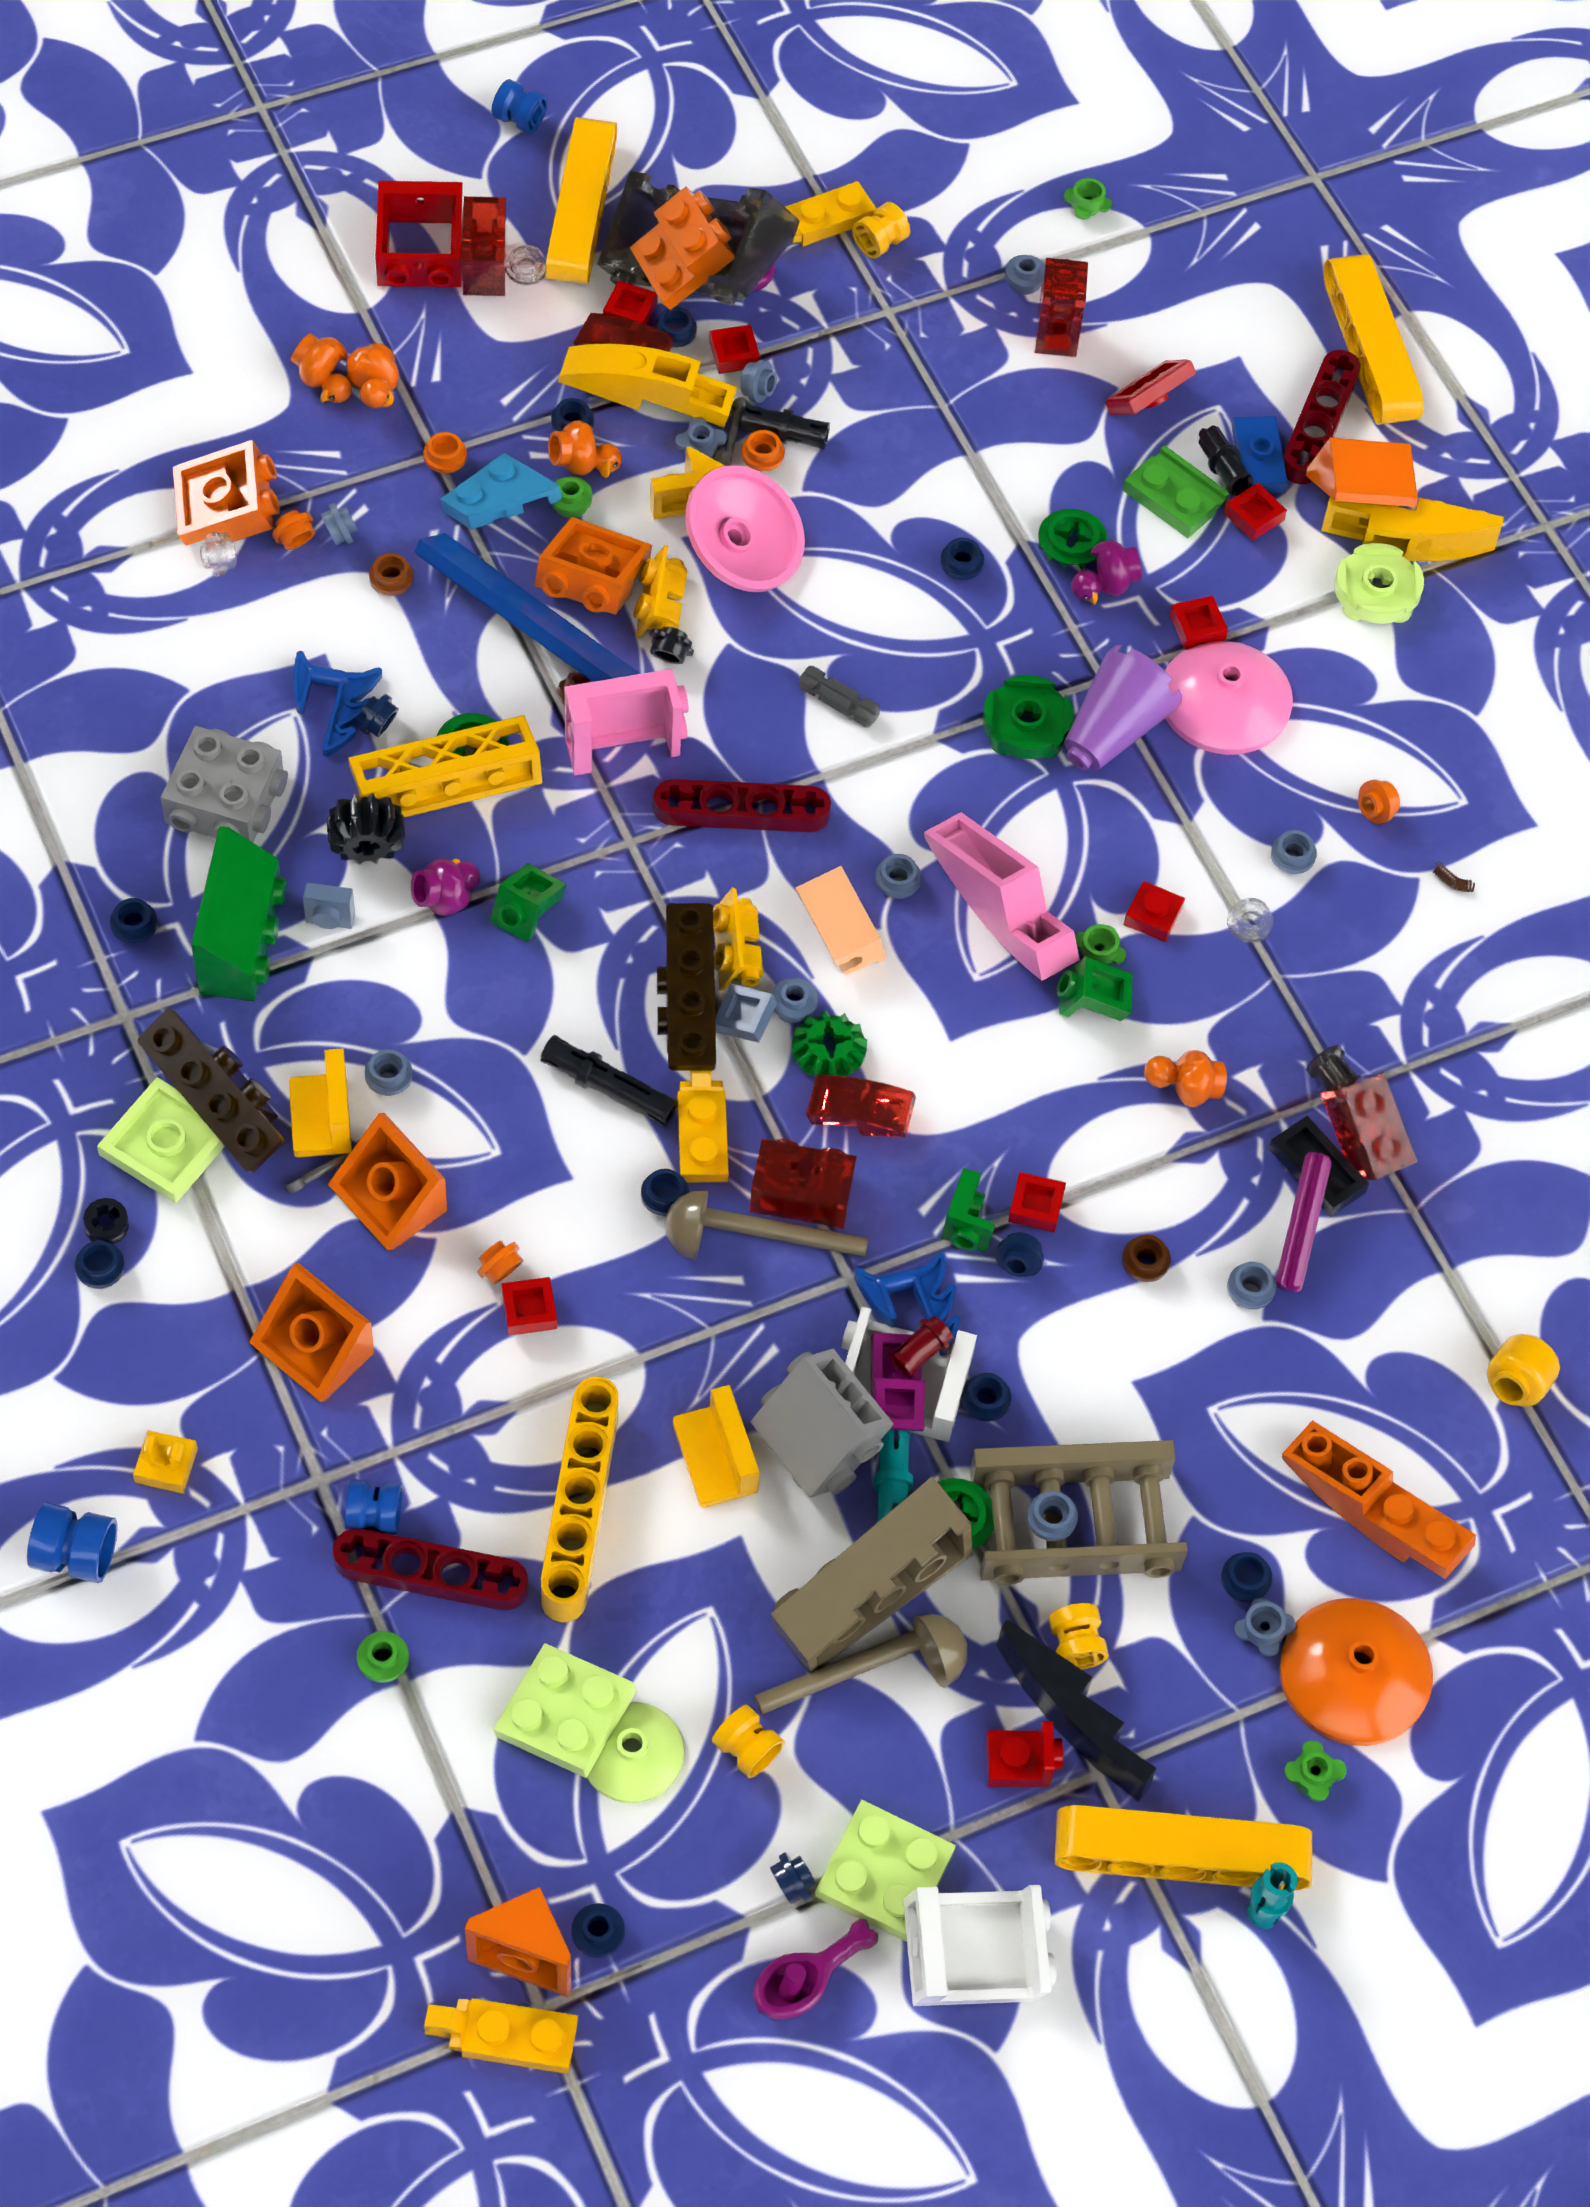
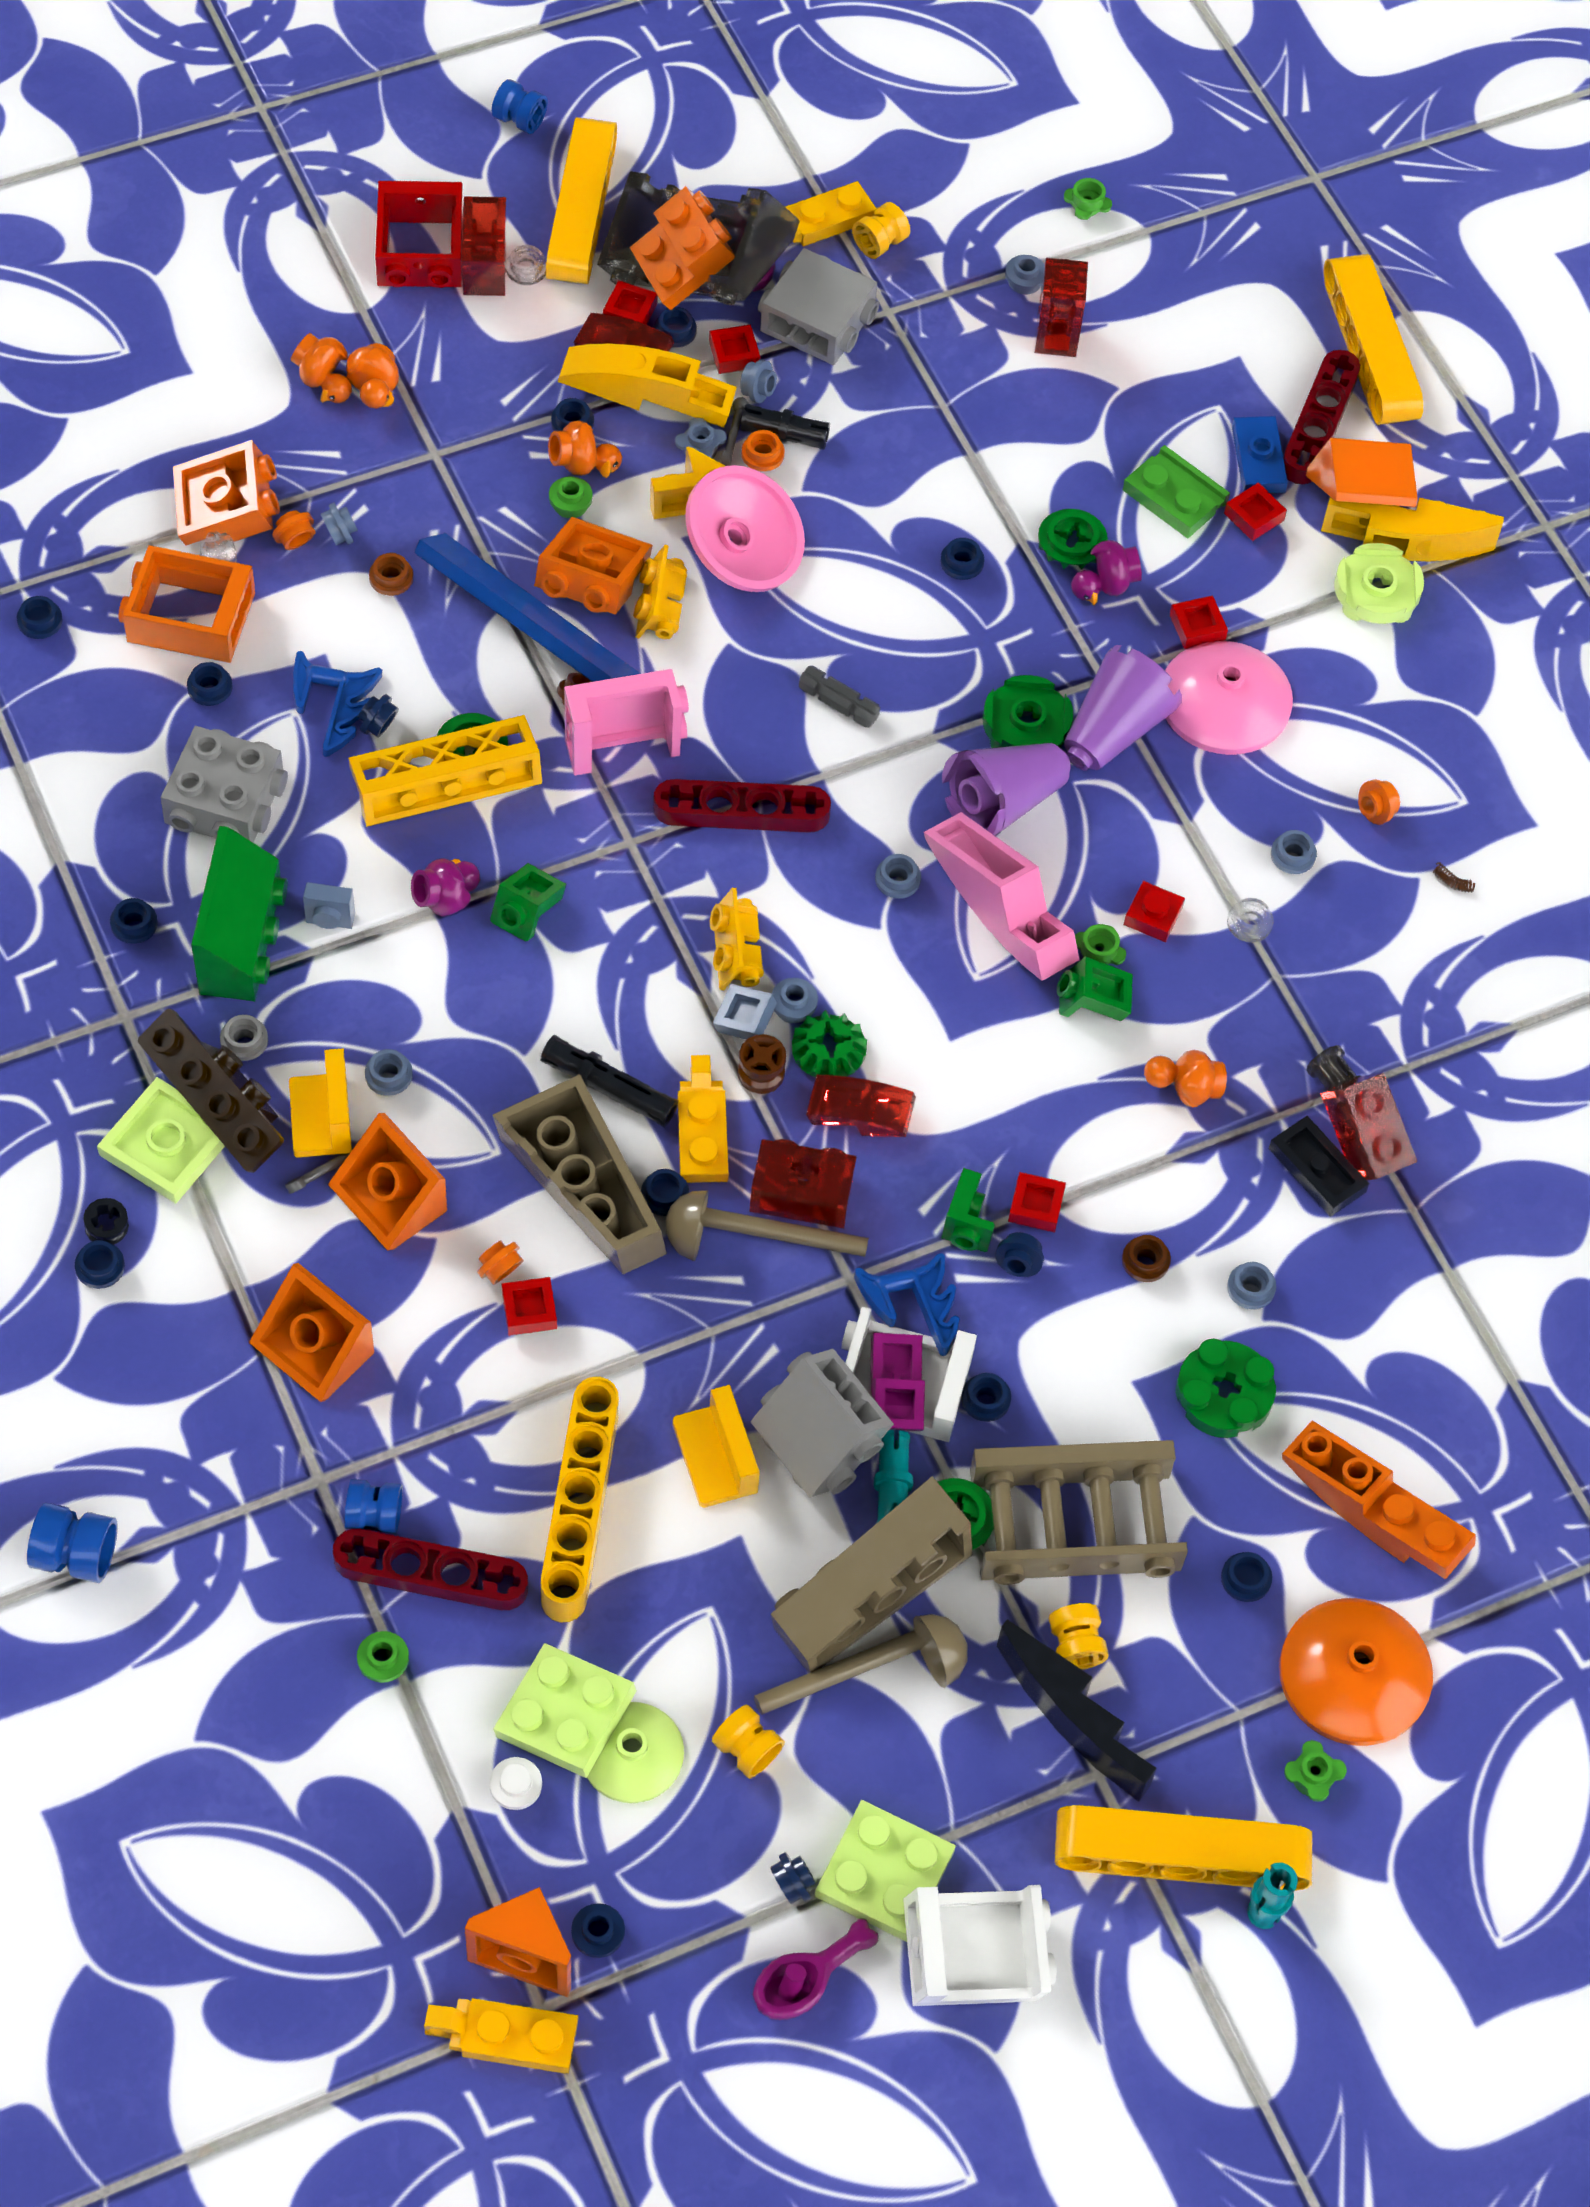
(39, 617): none -> dark blue plate
(165, 1461): yellow tile -> none
(192, 572): none -> orange window
(205, 675): none -> dark blue plate
(240, 1027): none -> light grey plate
(365, 828): black gear -> none
(445, 453): orange plate -> none
(497, 492): dark azure wing -> none
(515, 1783): none -> white plate
(580, 1165): none -> dark tan wedge
(670, 645): black plate -> none
(688, 988): dark brown bracket -> none
(762, 1051): none -> reddish brown wheel
(818, 306): none -> light grey brick
(841, 921): light nougat hinge -> none
(921, 1346): dark red pin -> none
(1003, 782): none -> medium lavender cone
(1023, 1757): red bracket -> none
(1055, 1503): sand blue plate -> none
(1150, 388): plate -> none
(1224, 460): black axle -> none
(1232, 1362): none -> green plate
(1265, 1612): sand blue plate -> none
(1303, 1222): magenta axle -> none
(1523, 1370): yellow head -> none

